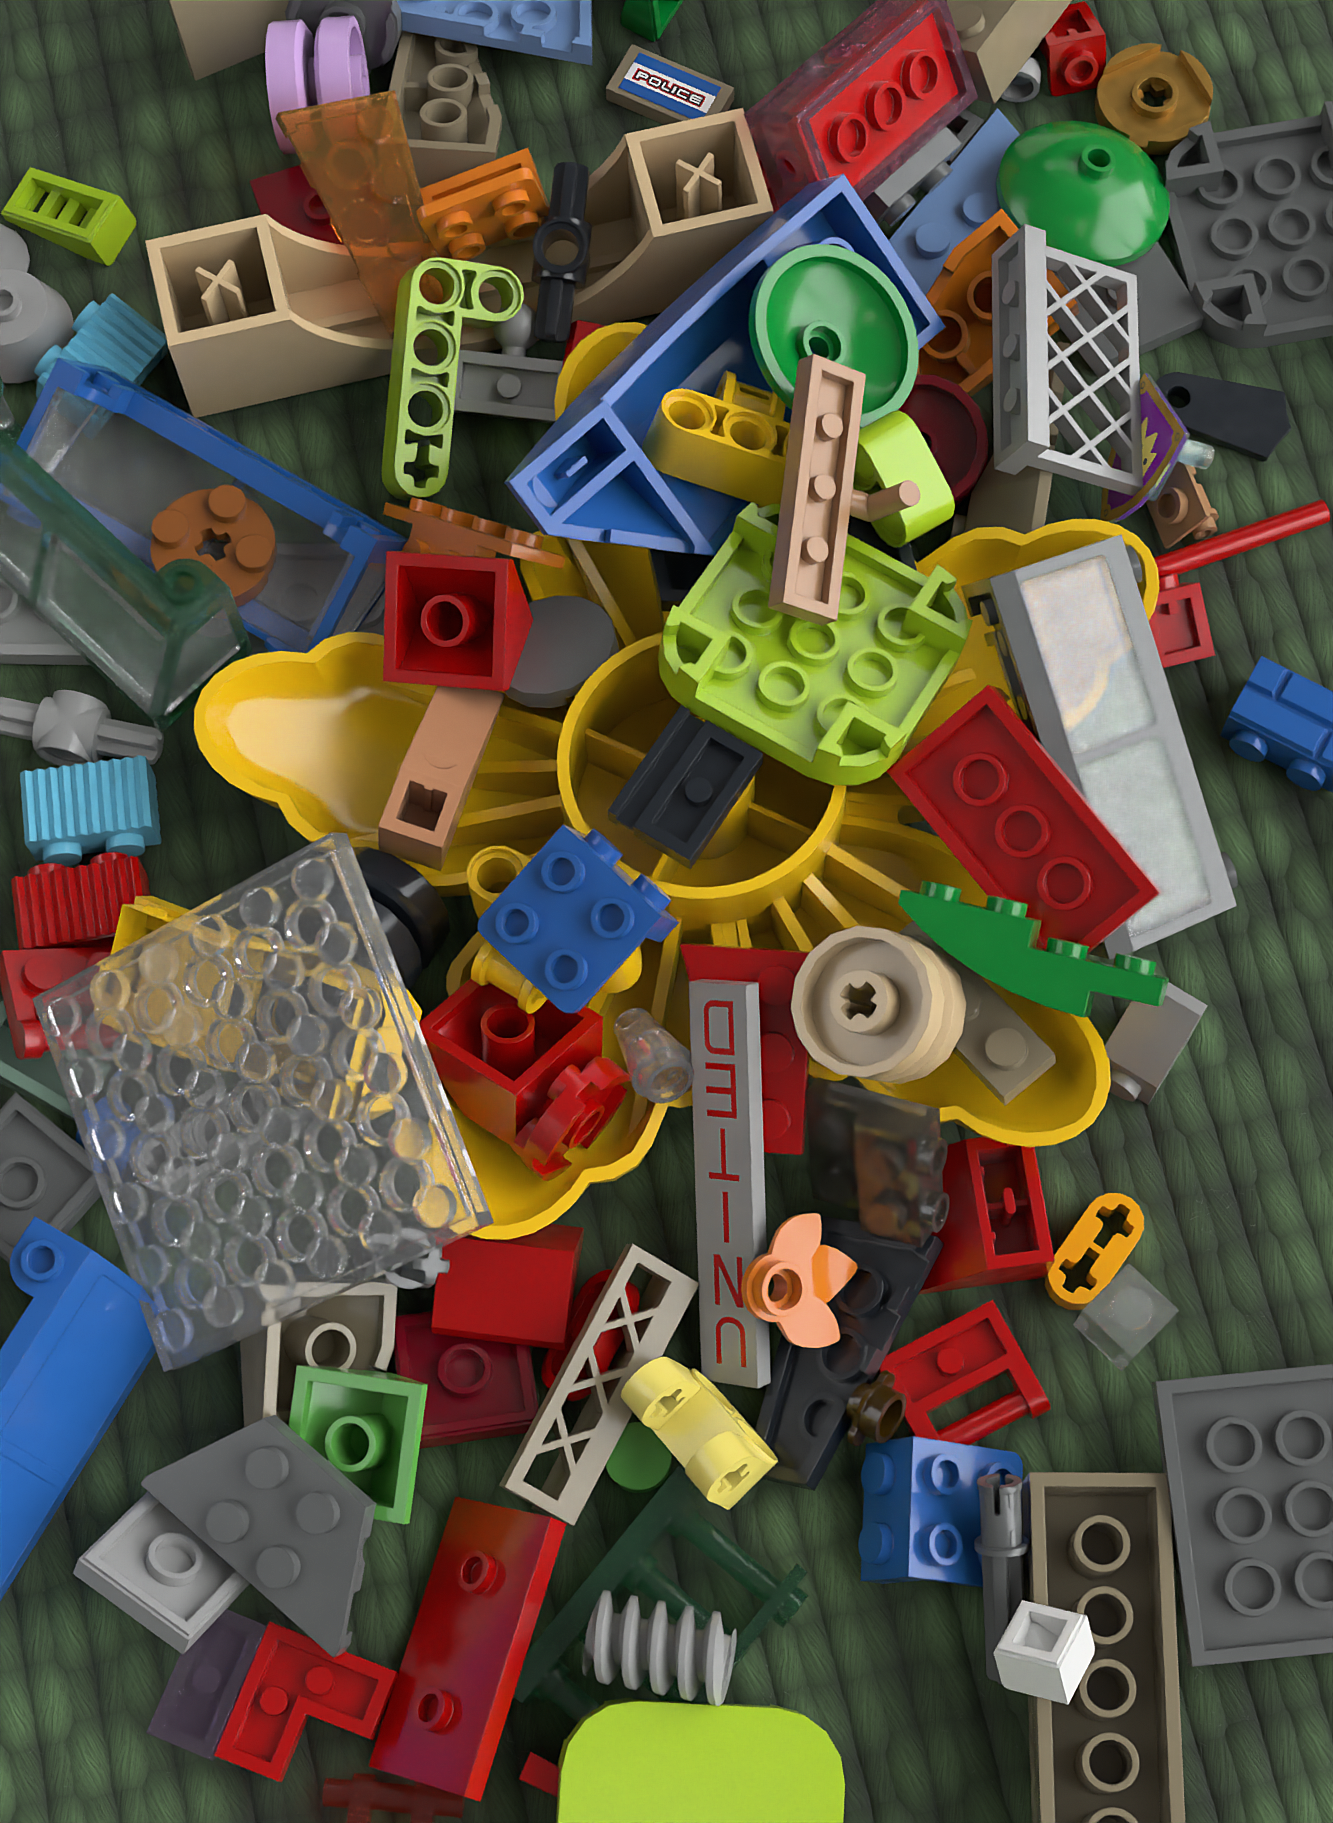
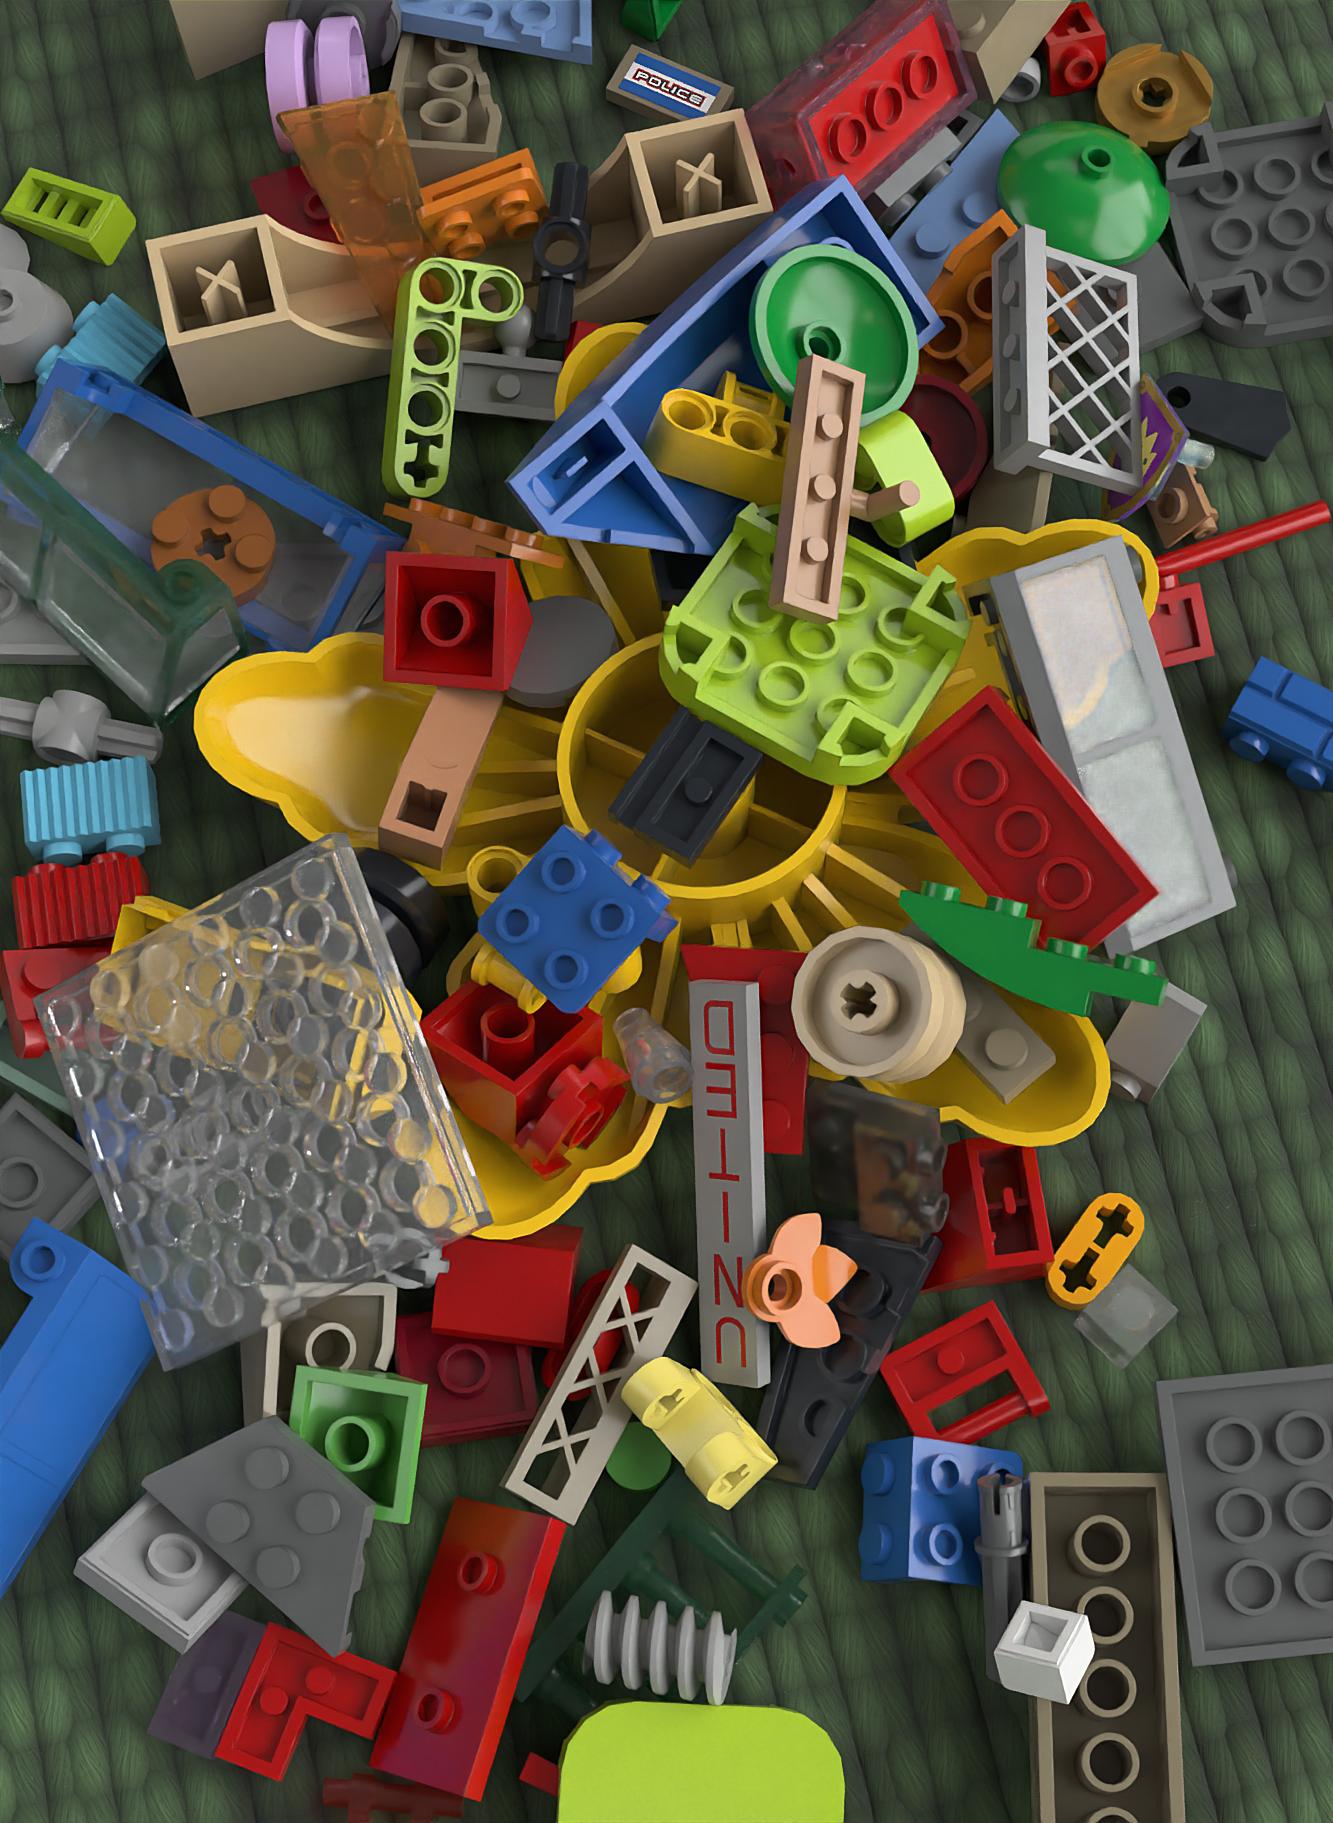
(875, 1410): dark brown plate -> none

